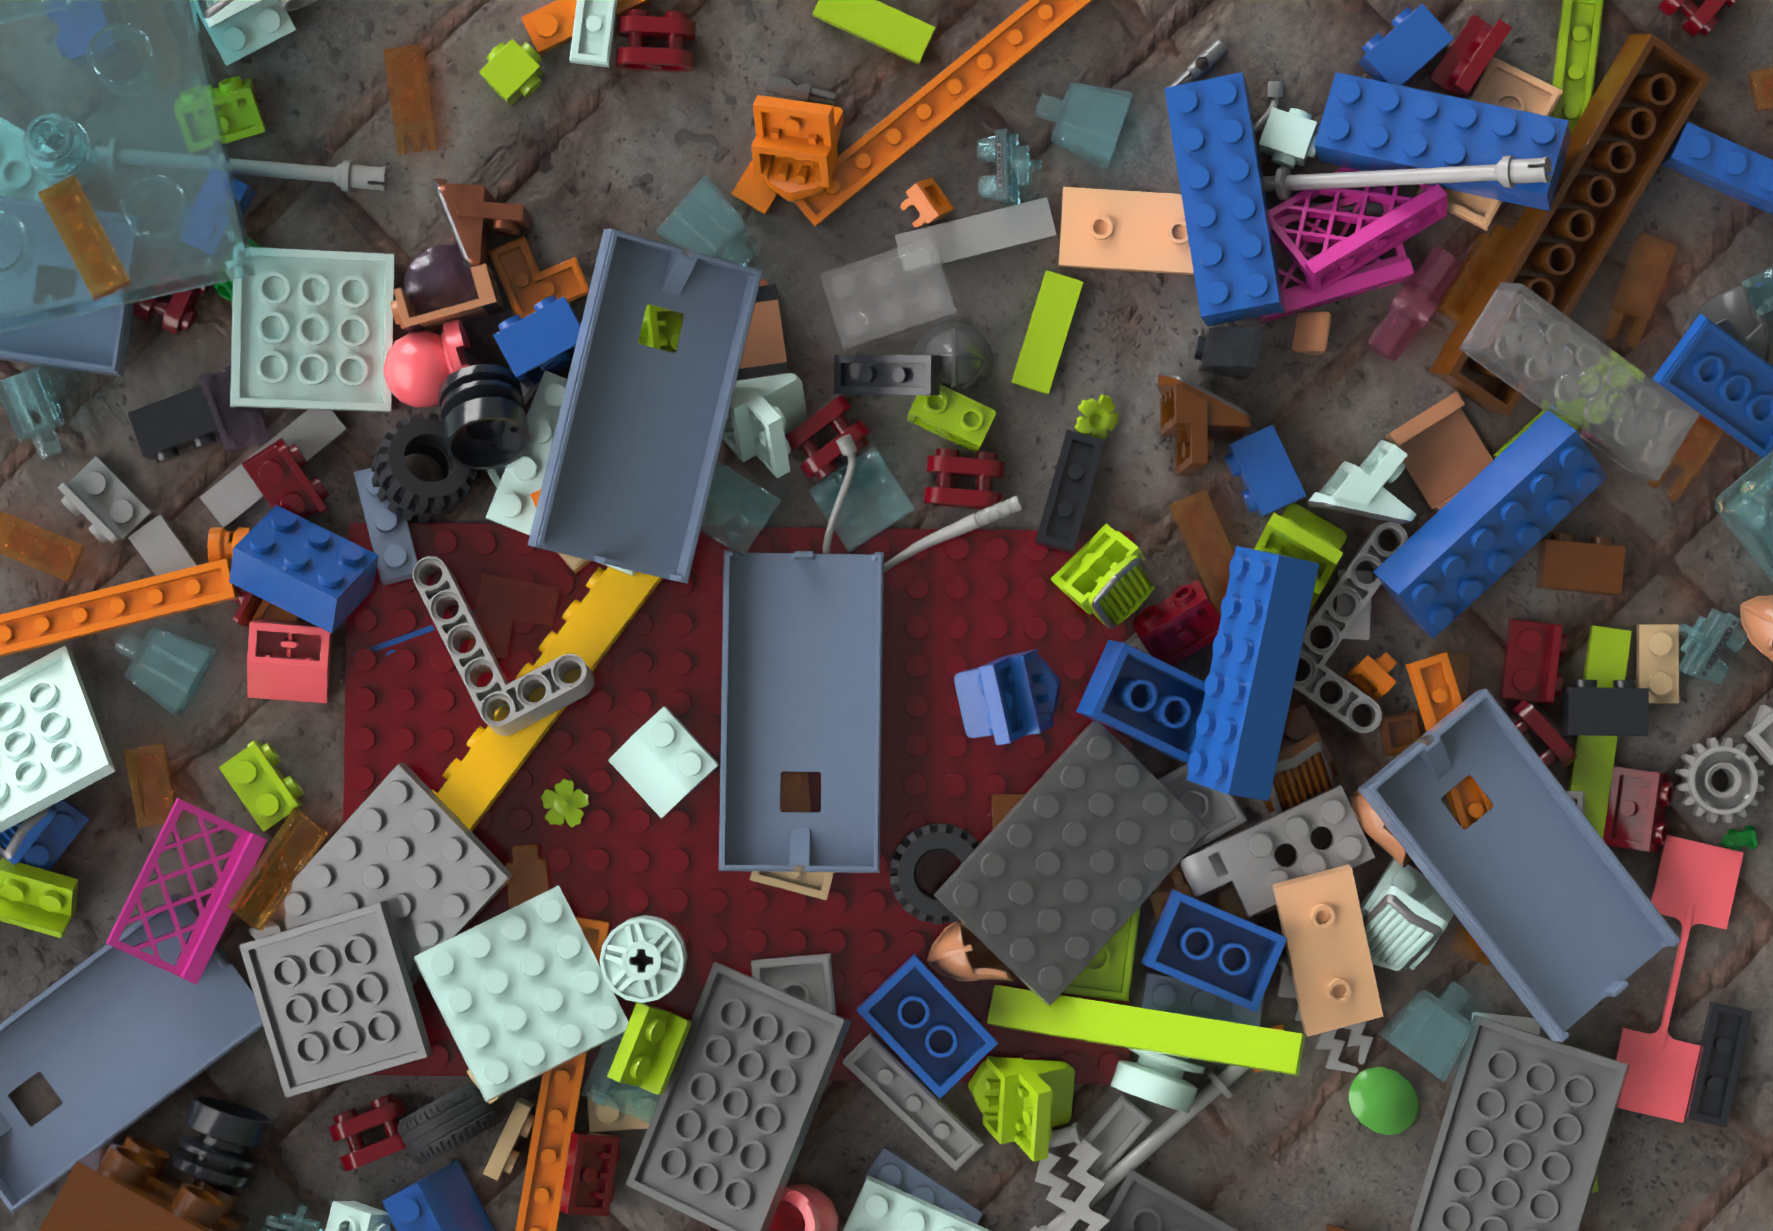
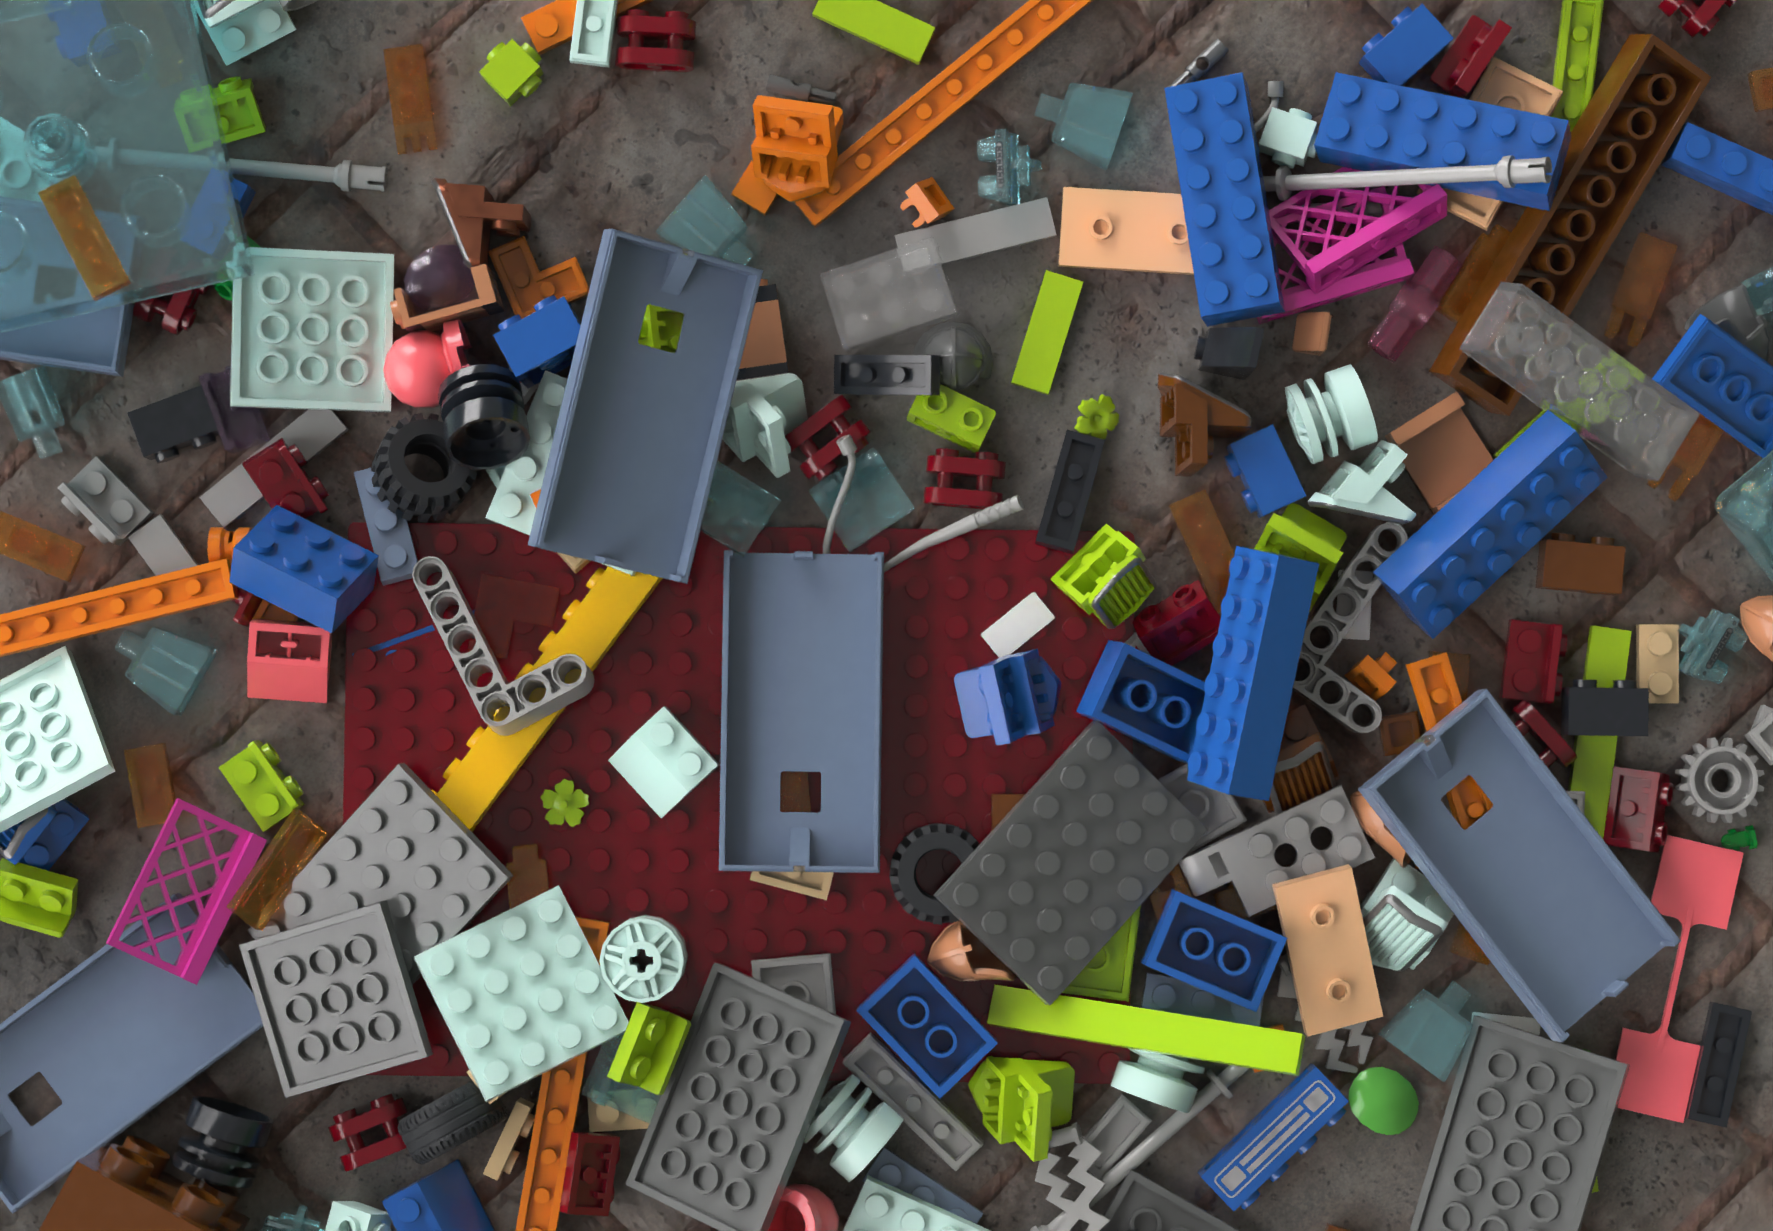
(852, 1127): none -> light aqua wheel
(1018, 625): none -> white sticker
(1273, 1137): none -> blue brick
(1330, 414): none -> light aqua wheel

